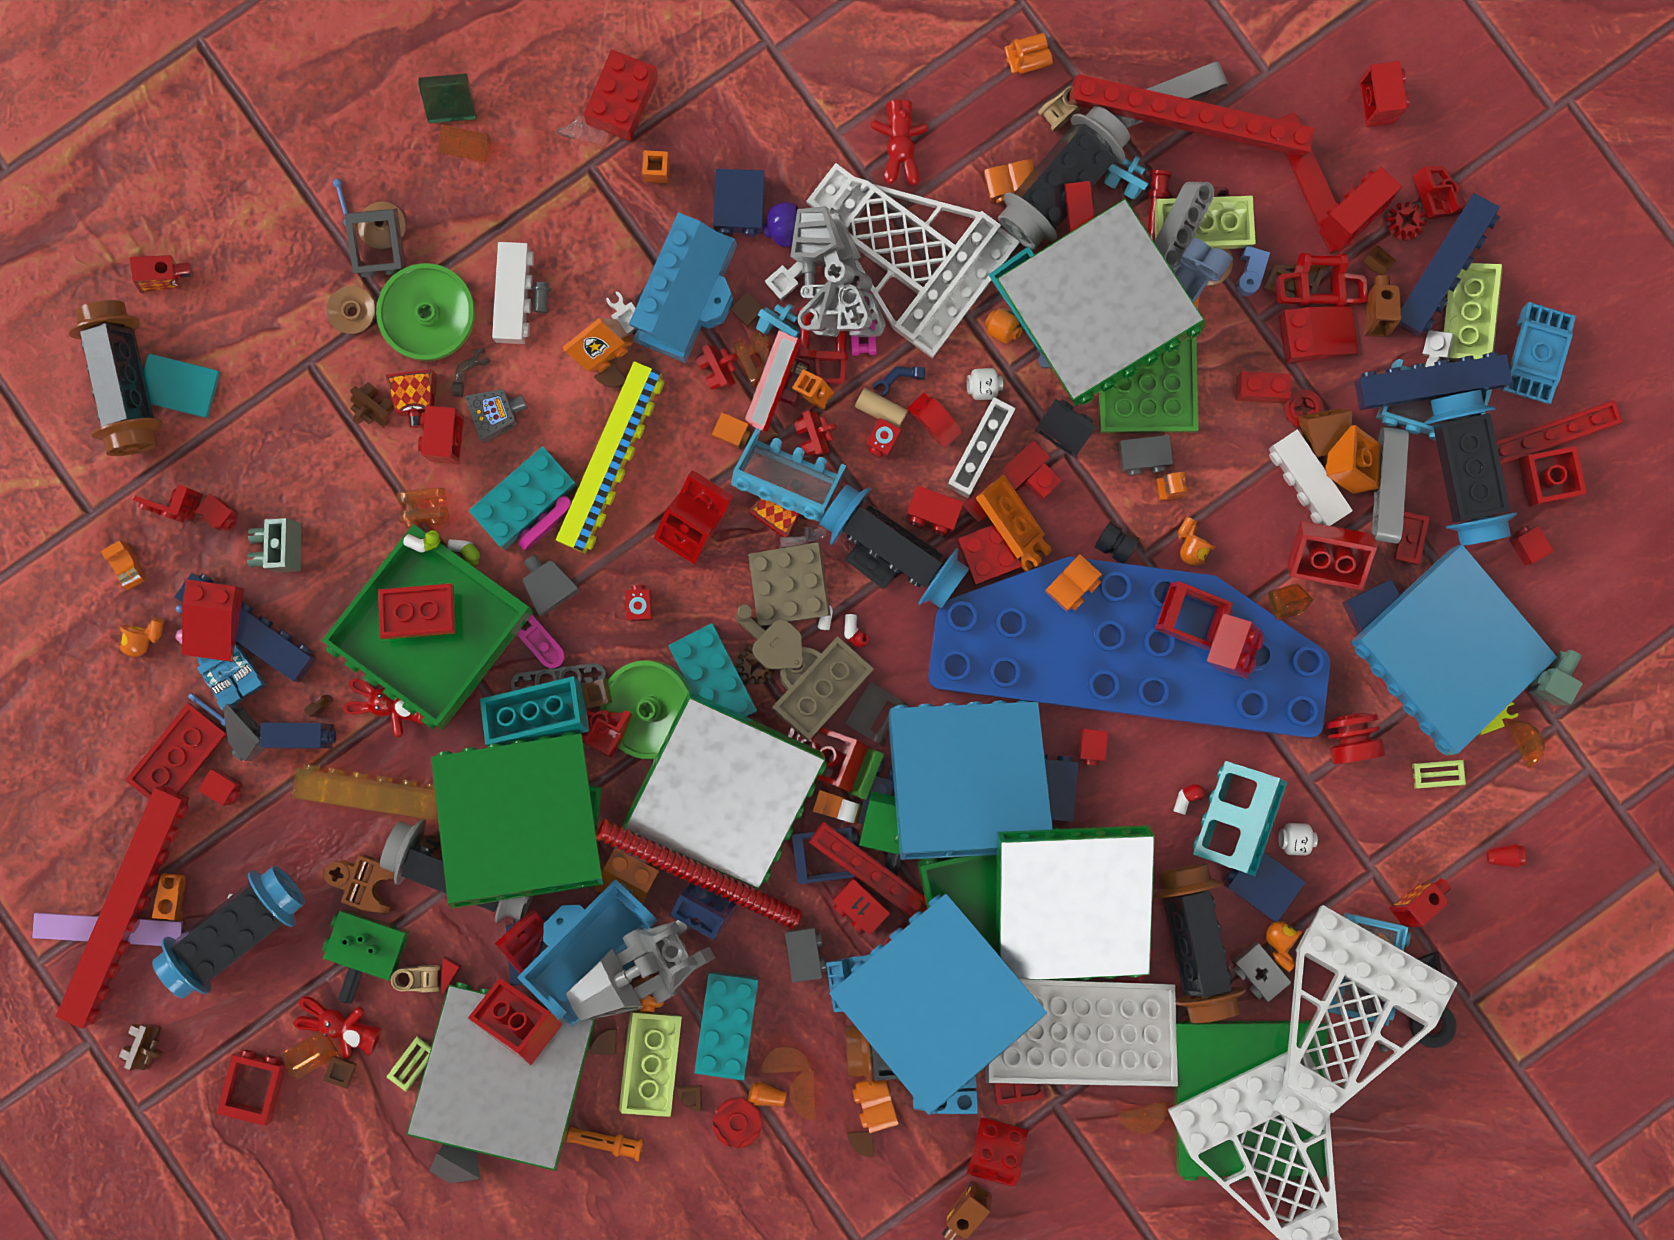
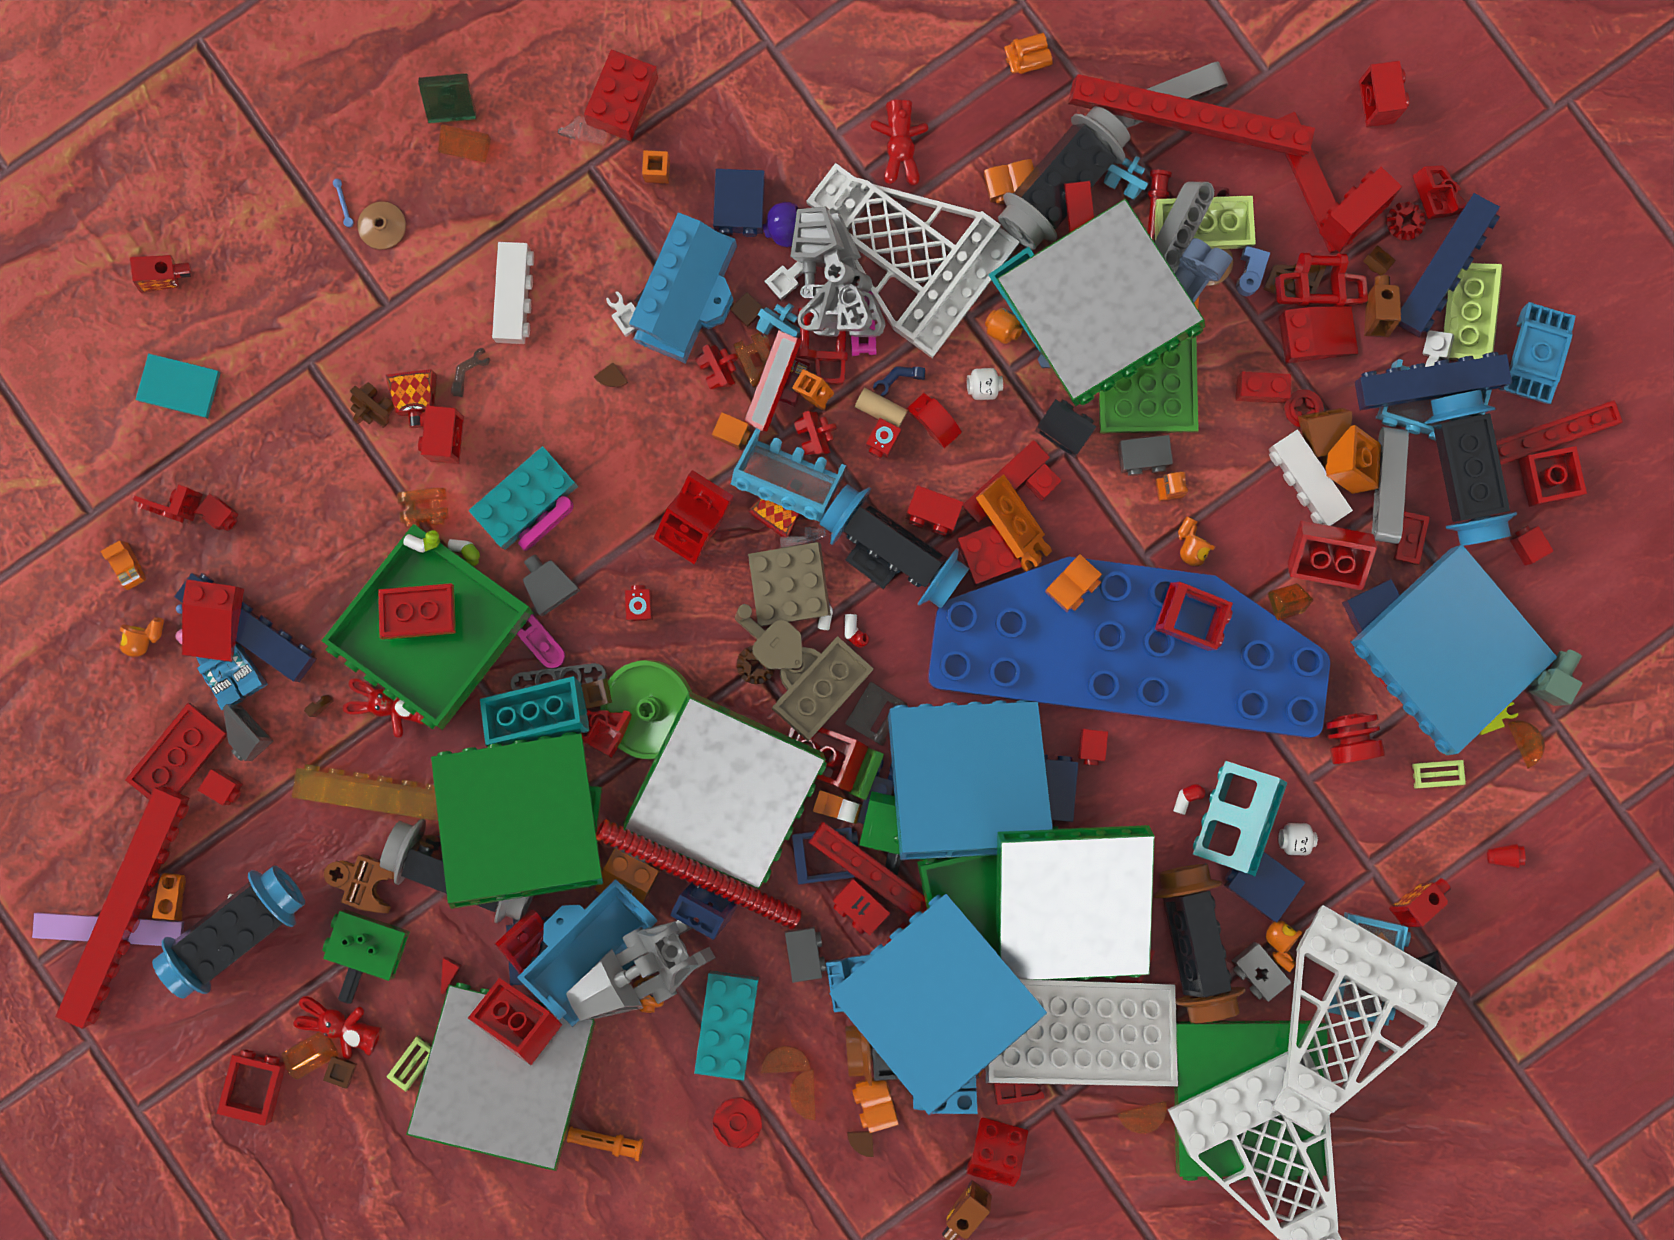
(116, 377): brick -> none
(143, 1048): reddish brown hips -> none
(194, 698): medium blue hinge -> none
(281, 545): sand green brick -> none
(297, 735): dark blue window -> none
(342, 302): medium nougat dish -> none
(396, 239): dark grey window -> none
(422, 978): tan piece -> none
(425, 312): bright green dish -> none
(455, 1164): dark grey slope -> none
(494, 412): dark grey torso -> none
(541, 295): dark grey pin -> none
(599, 344): orange slope -> none
(605, 1043): reddish brown tile -> none
(610, 457): neon yellow brick -> none
(650, 1064): yellowish green slope -> none
(691, 1096): reddish brown tile -> none
(711, 670): teal brick -> none
(766, 1095): orange cone -> none
(980, 447): white brick -> none
(1058, 110): tan piece -> none
(1117, 542): black wheel -> none
(1235, 646): brick -> none
(1443, 1037): black tyre -> none

